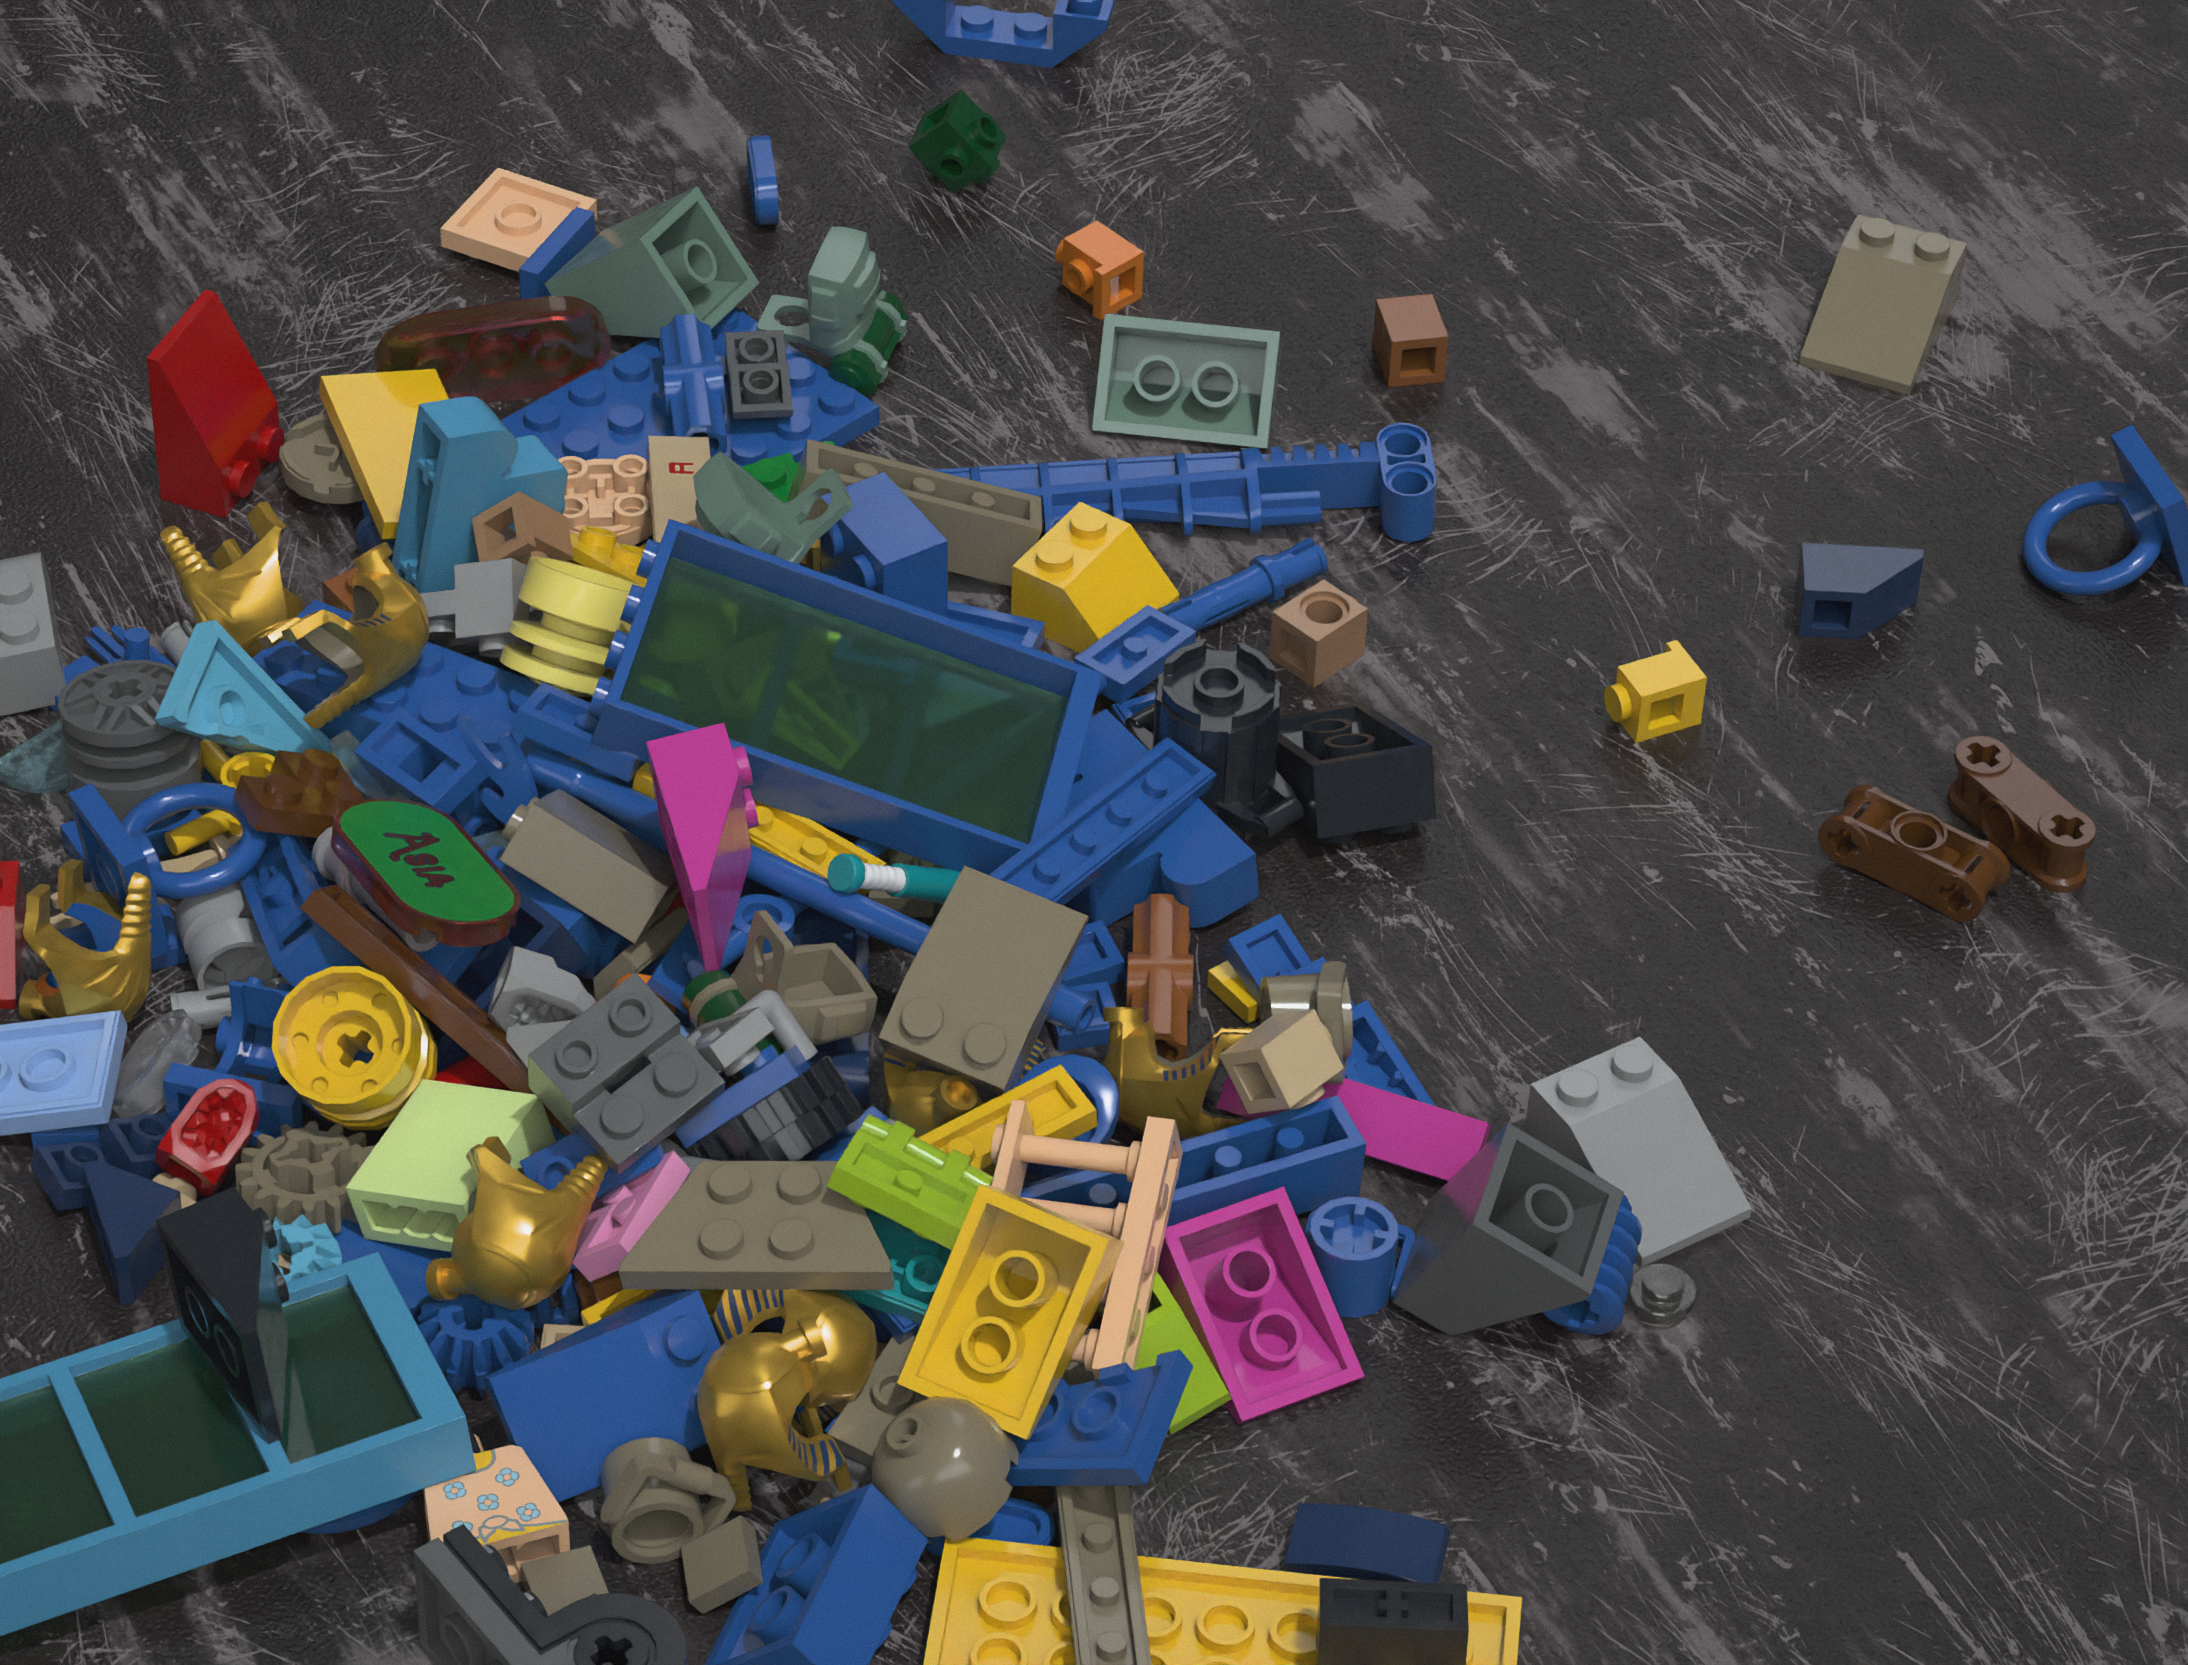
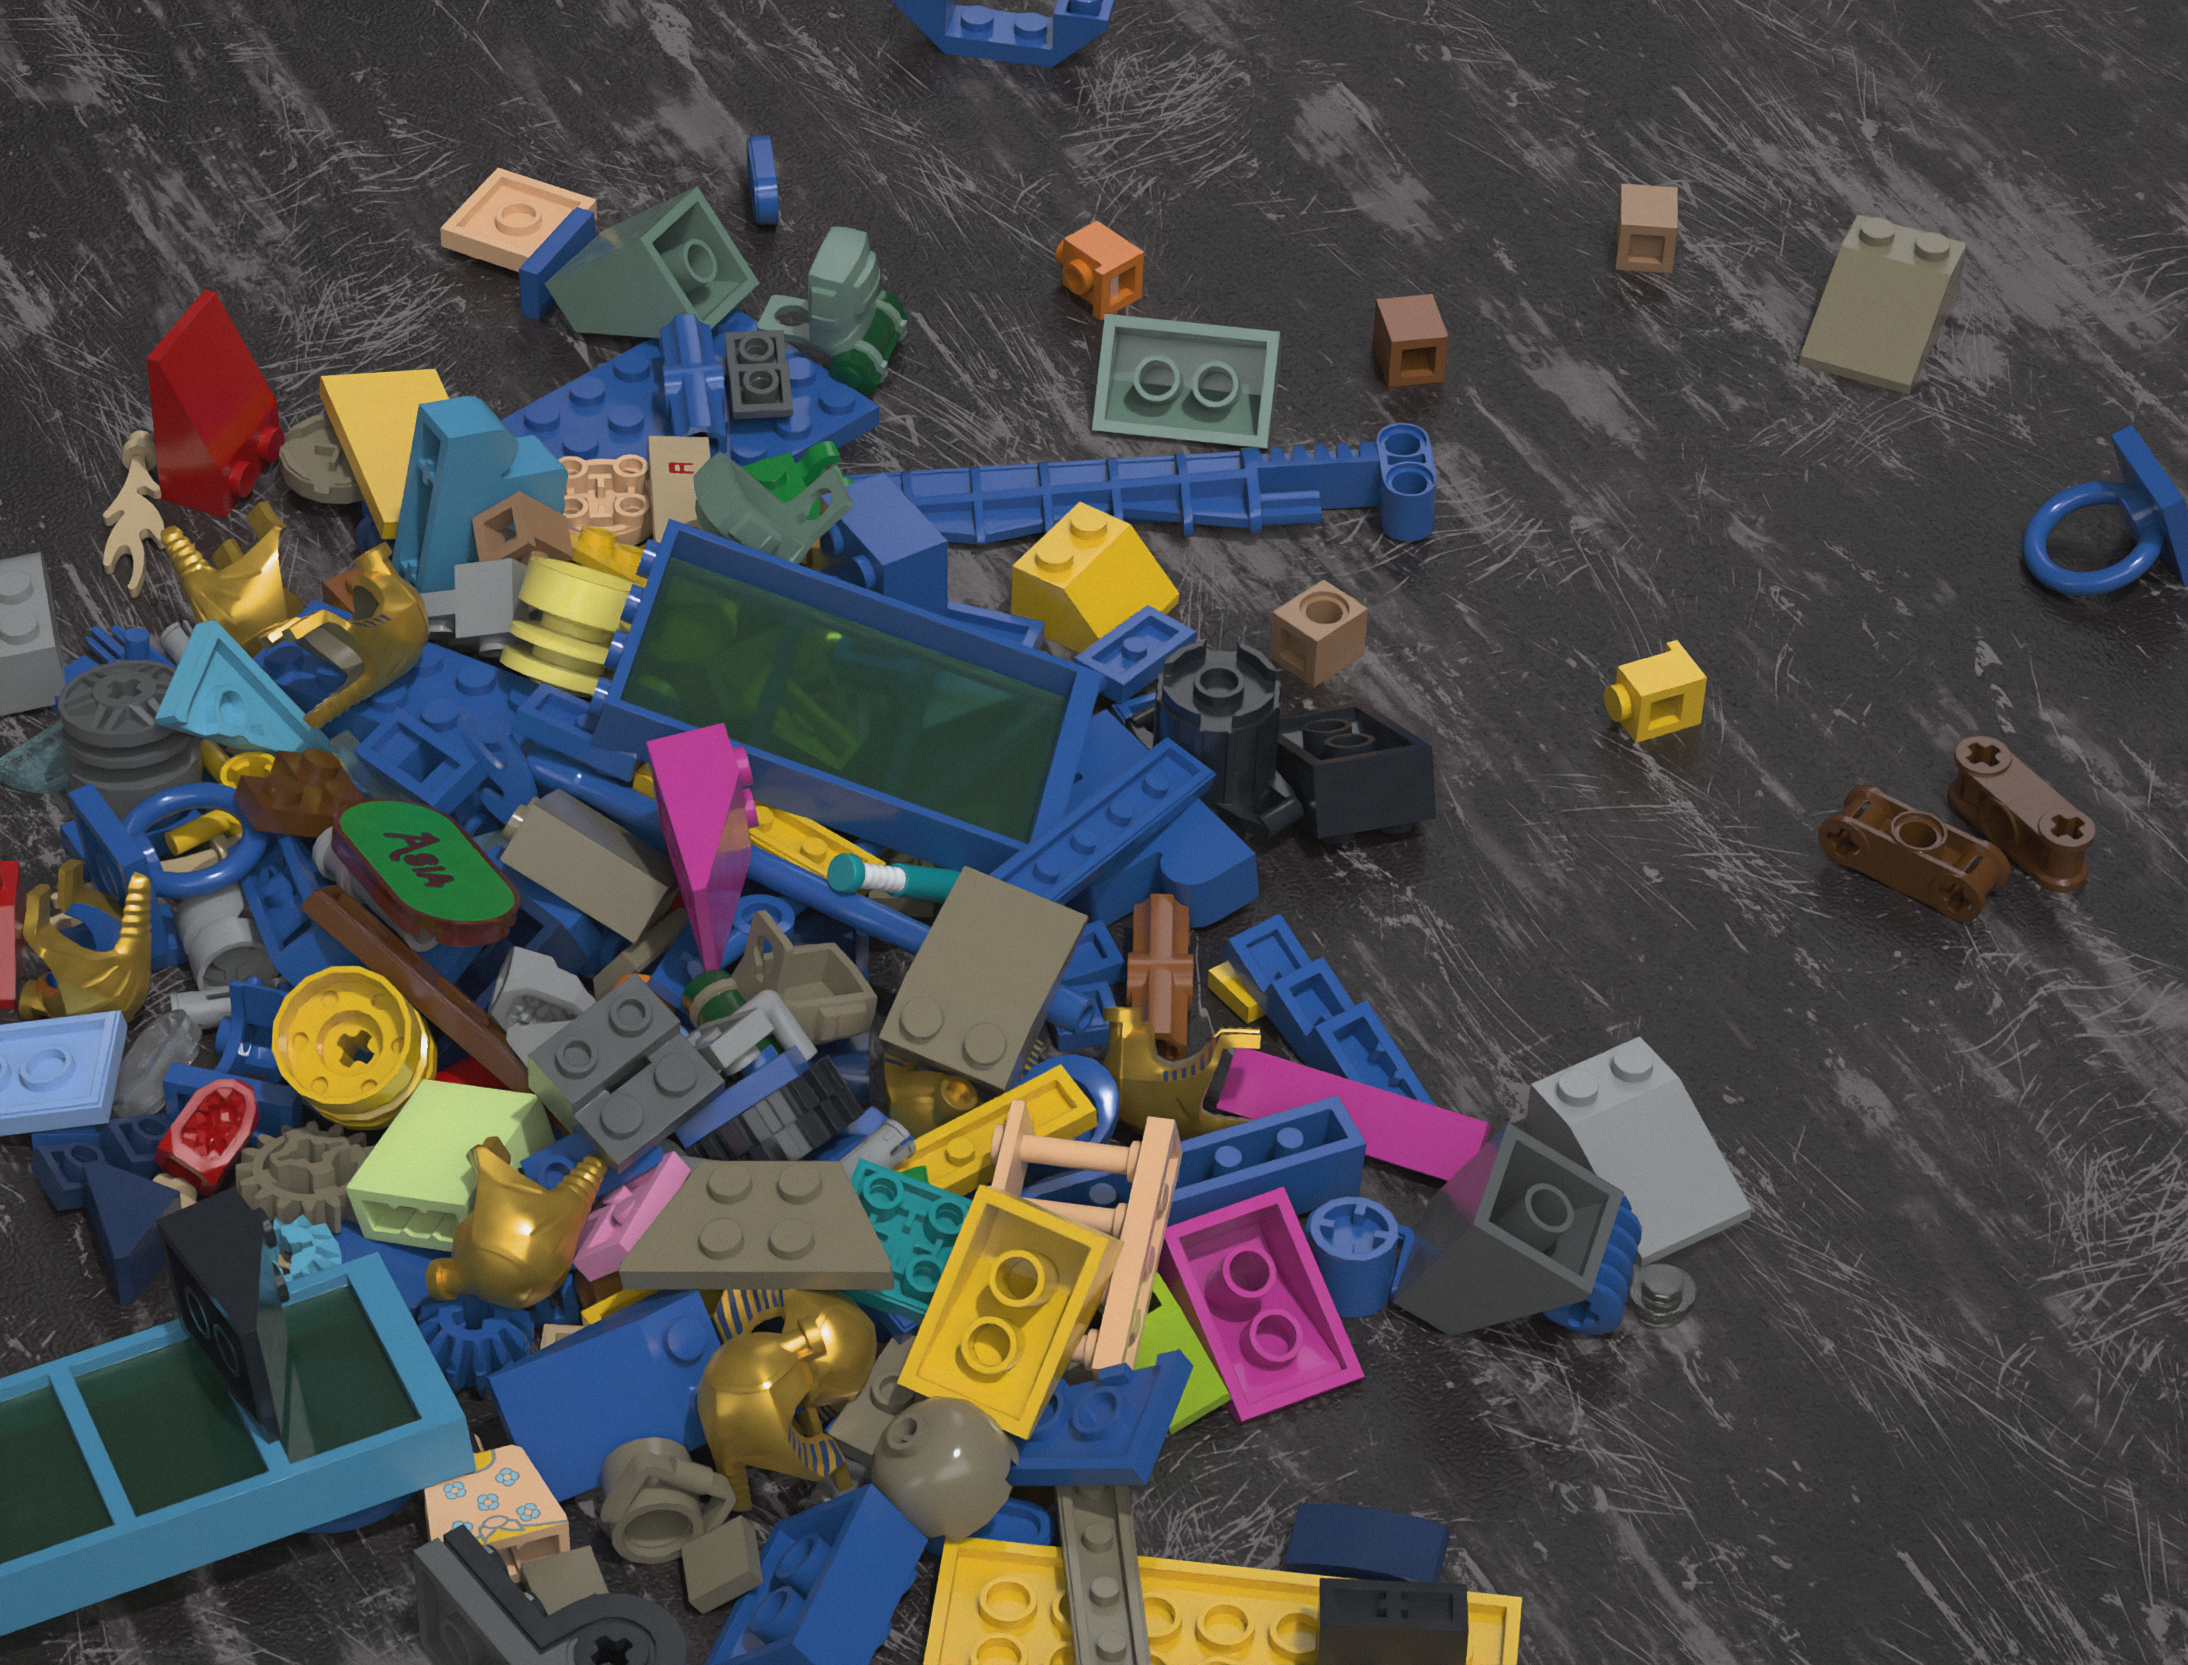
(134, 513): none -> tan piece
(501, 347): clear red tile -> none
(908, 1180): lime plate -> none
(958, 142): dark green brick -> none
(983, 522): dark tan brick -> none
(1261, 581): blue pin -> none
(1282, 1062): tan brick -> none
(1322, 991): dark tan piece -> none
(1646, 228): none -> medium nougat brick
(1853, 588): dark blue slope -> none

